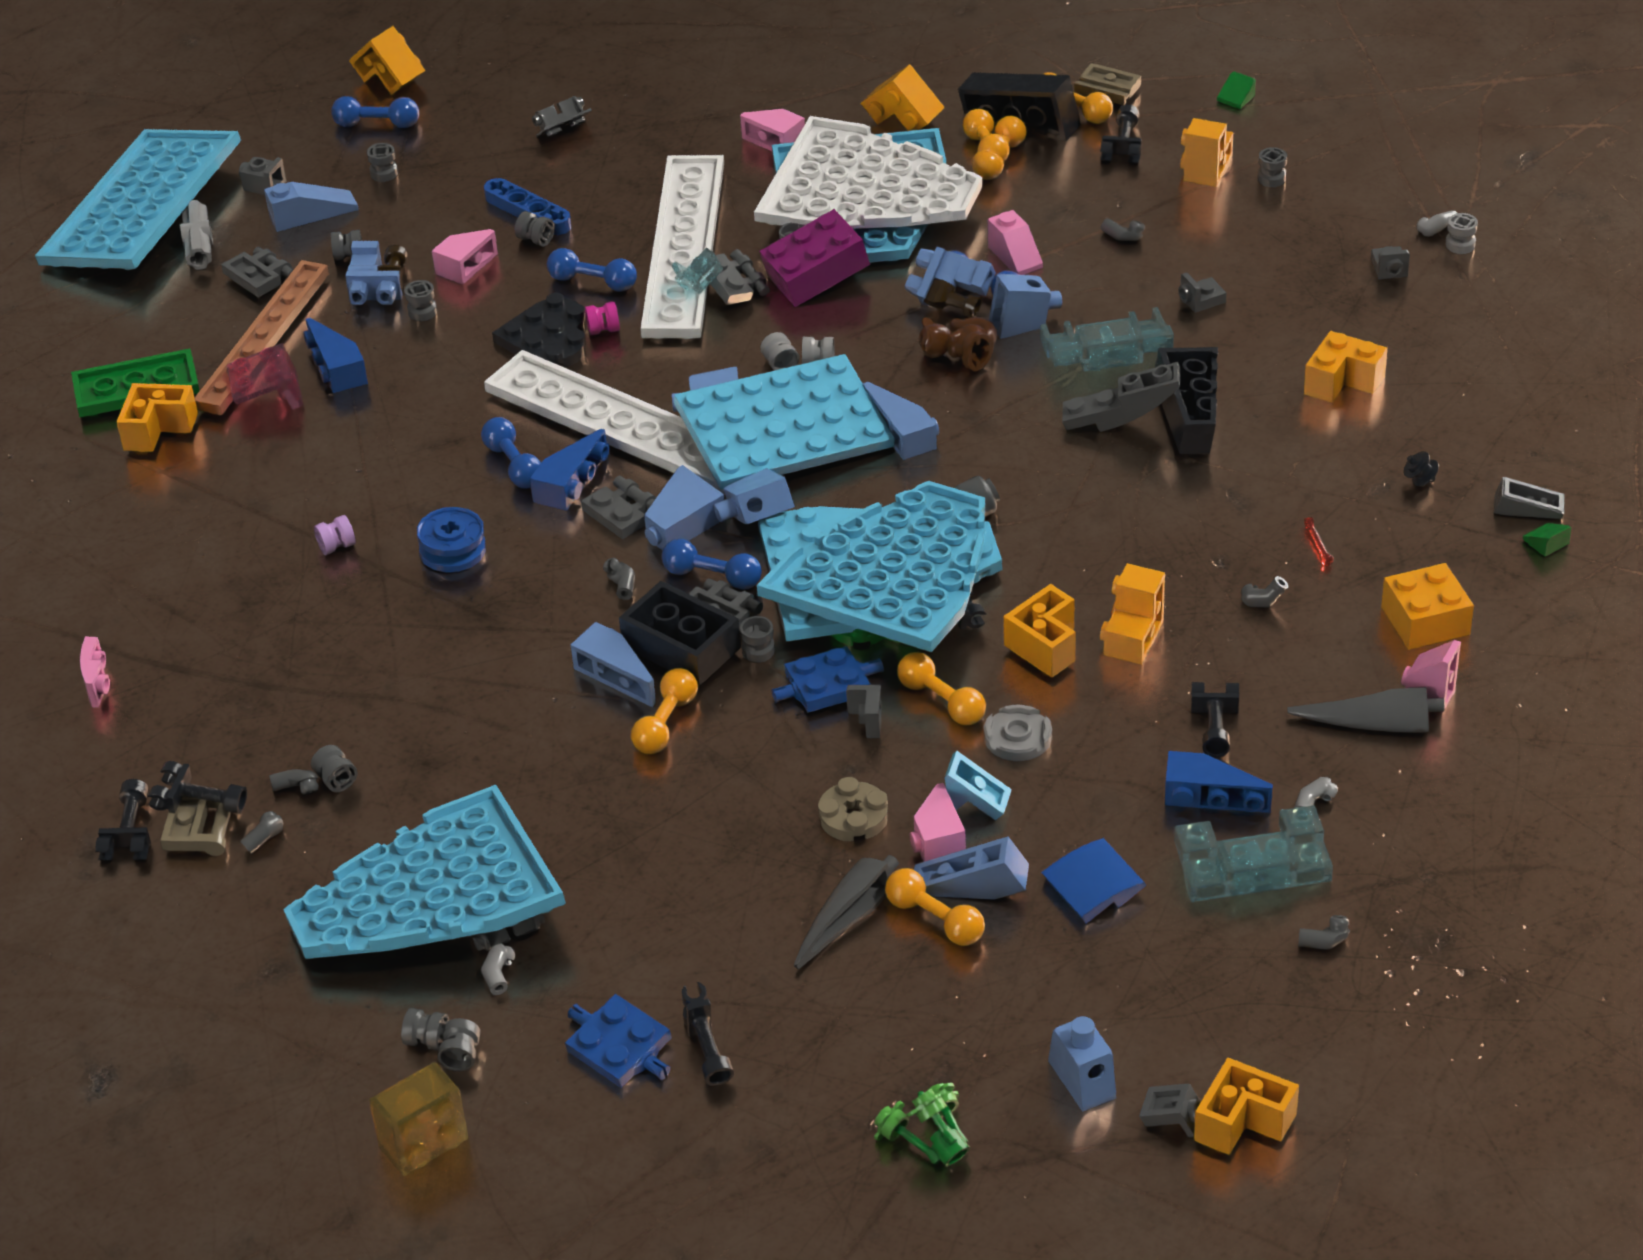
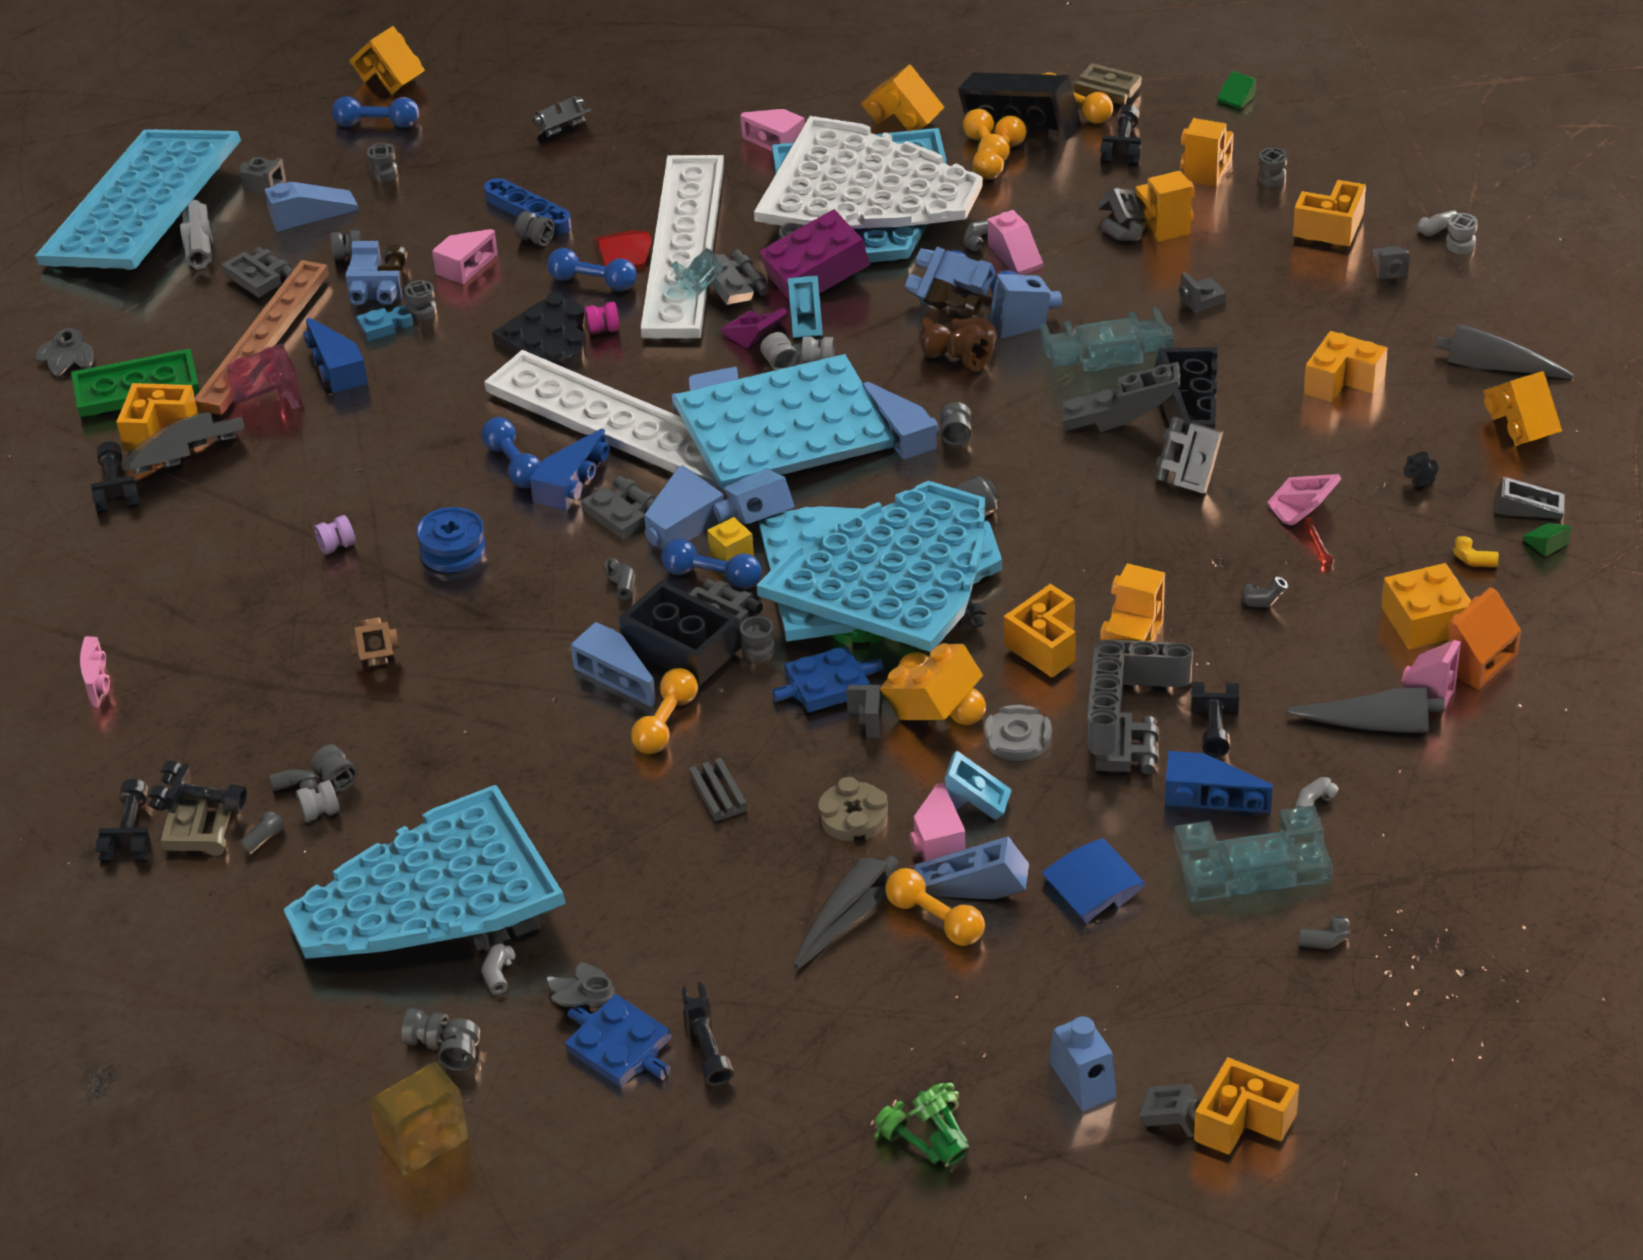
(62, 353): none -> dark grey plate
(110, 456): none -> black bar
(171, 442): none -> dark grey slope
(317, 801): none -> light grey wheel
(374, 628): none -> medium nougat brick
(380, 323): none -> dark azure plate
(587, 987): none -> dark grey plate
(626, 245): none -> red slope
(709, 772): none -> dark grey tile
(729, 540): none -> yellow brick
(753, 327): none -> magenta slope
(805, 307): none -> medium azure slope
(934, 687): none -> light orange brick
(955, 423): none -> dark grey wheel
(972, 235): none -> dark grey arm
(1124, 204): none -> dark grey bracket
(1129, 663): none -> dark grey beam
(1145, 754): none -> dark grey plate
(1167, 205): none -> light orange brick
(1197, 457): none -> plate
(1301, 496): none -> bright pink slope
(1330, 217): none -> light orange brick
(1473, 558): none -> yellow arm
(1486, 636): none -> orange slope
(1490, 352): none -> dark grey piece
(1527, 407): none -> light orange brick

